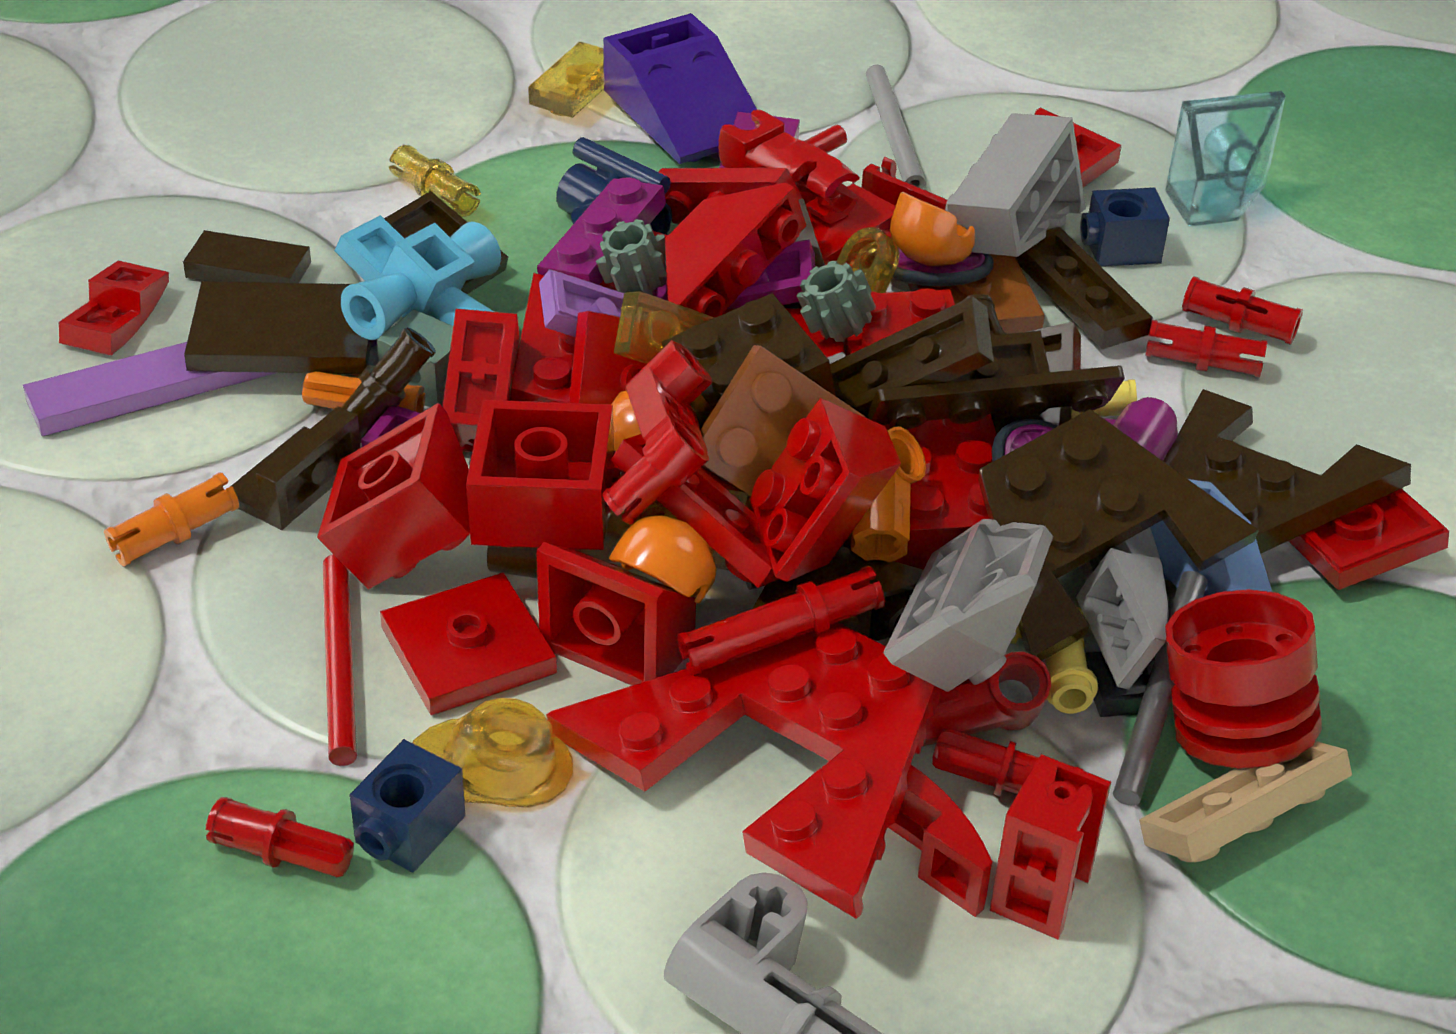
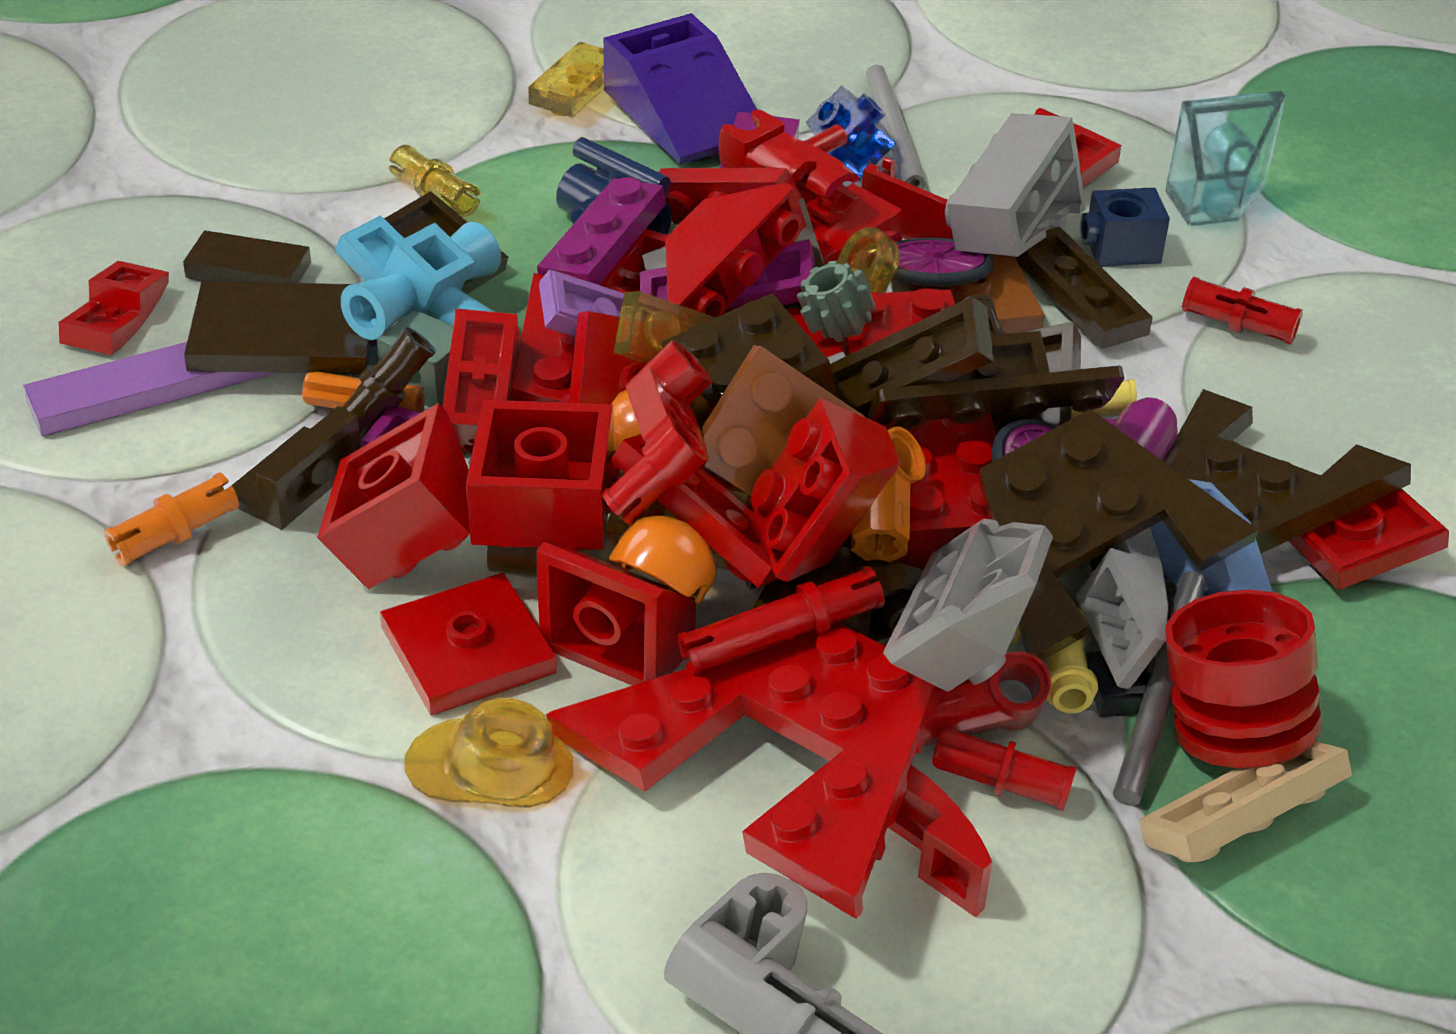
(277, 837): red axle -> none
(339, 663): red bar -> none
(407, 805): dark blue brick -> none
(633, 257): sand green gear -> none
(861, 119): none -> clear blue brick
(929, 233): orange hair -> none
(1048, 843): red hinge -> none
(1206, 348): red pin -> none

